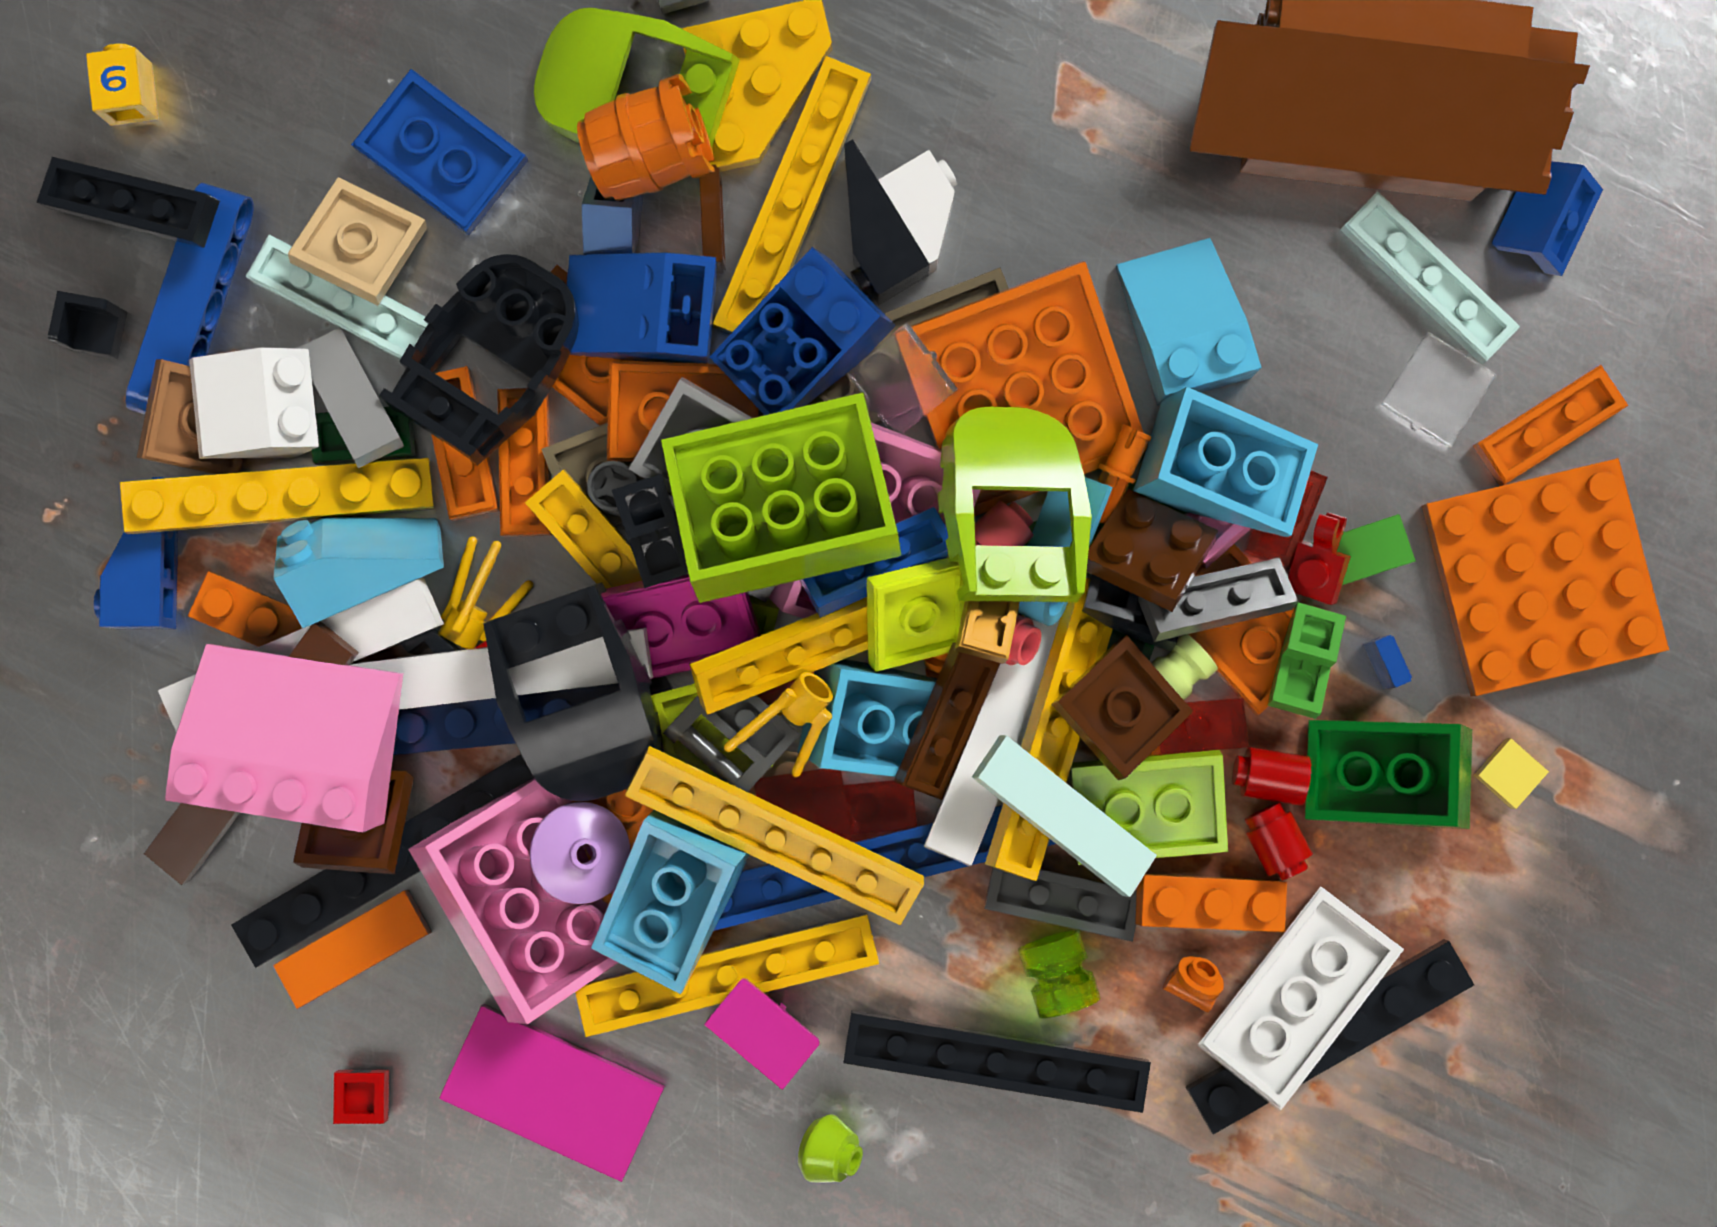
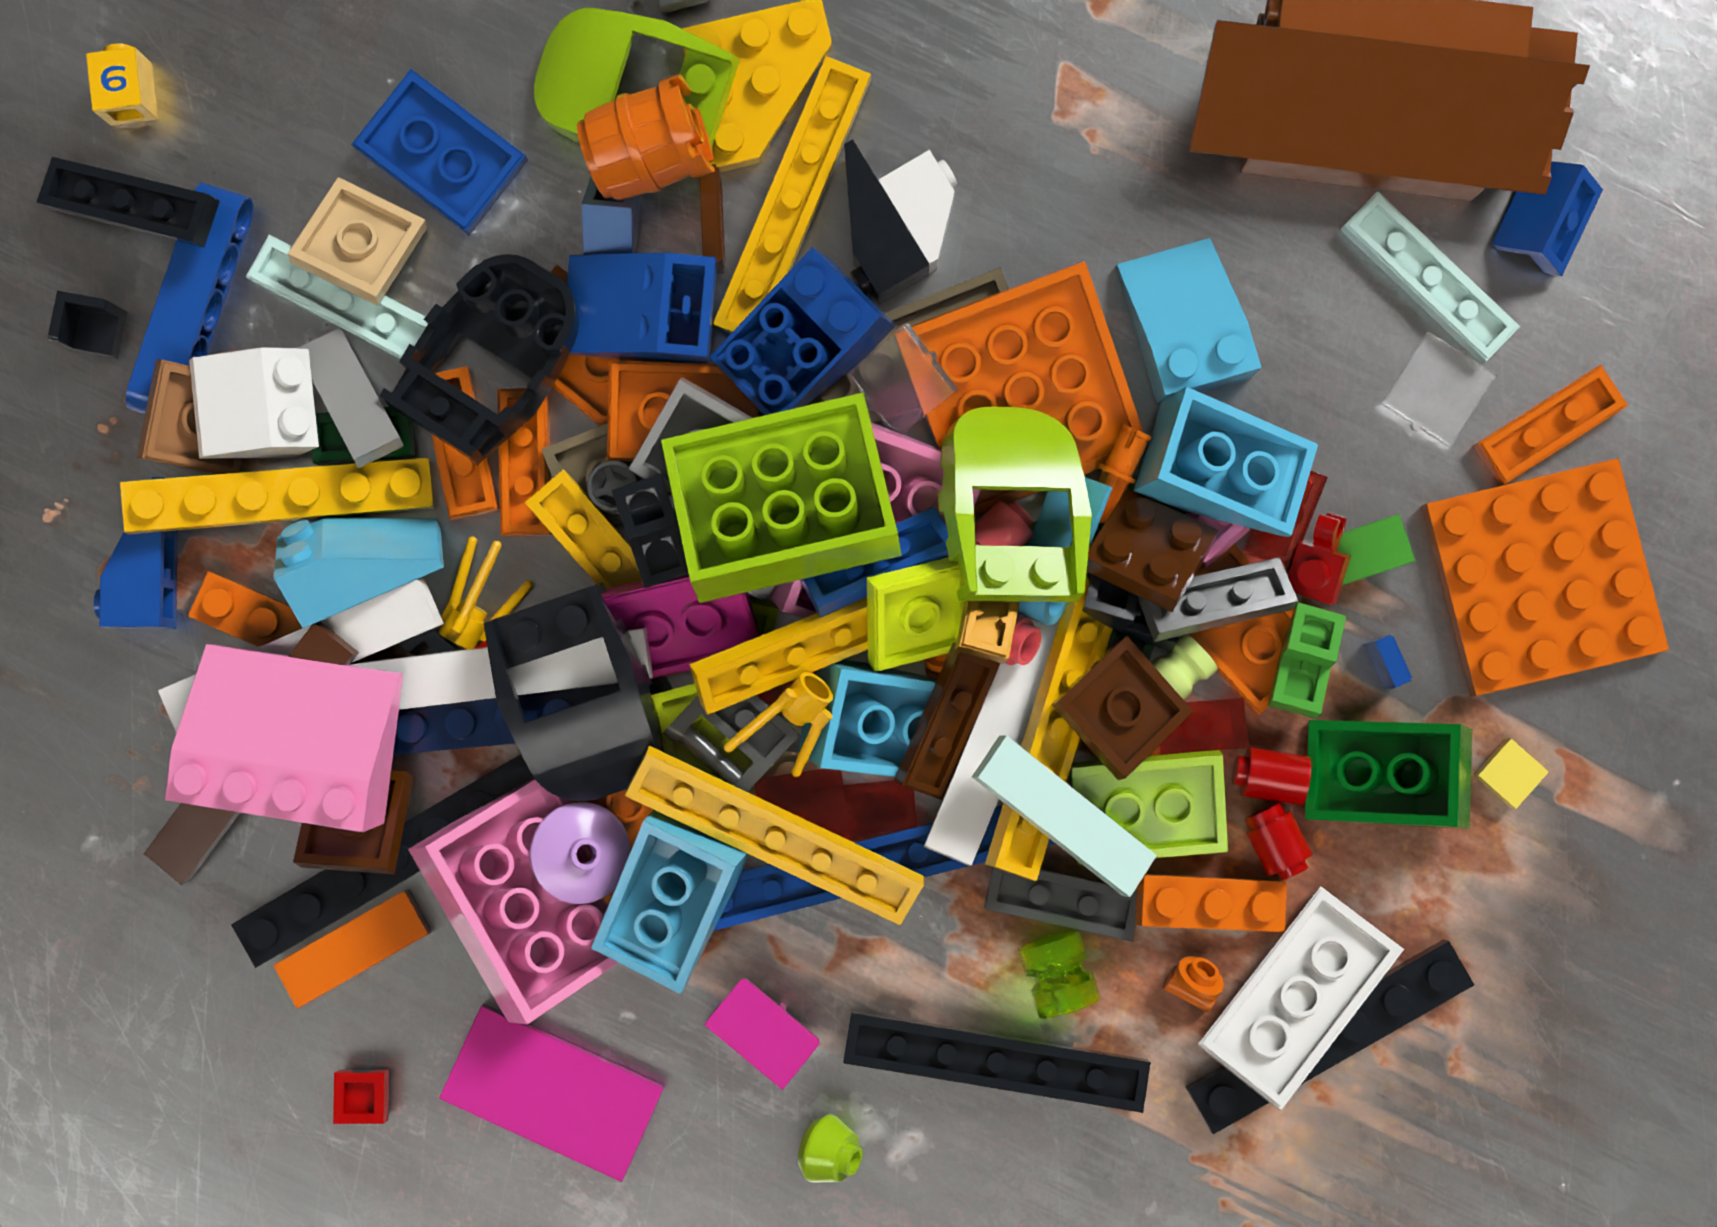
(765, 963): yellow plate -> none

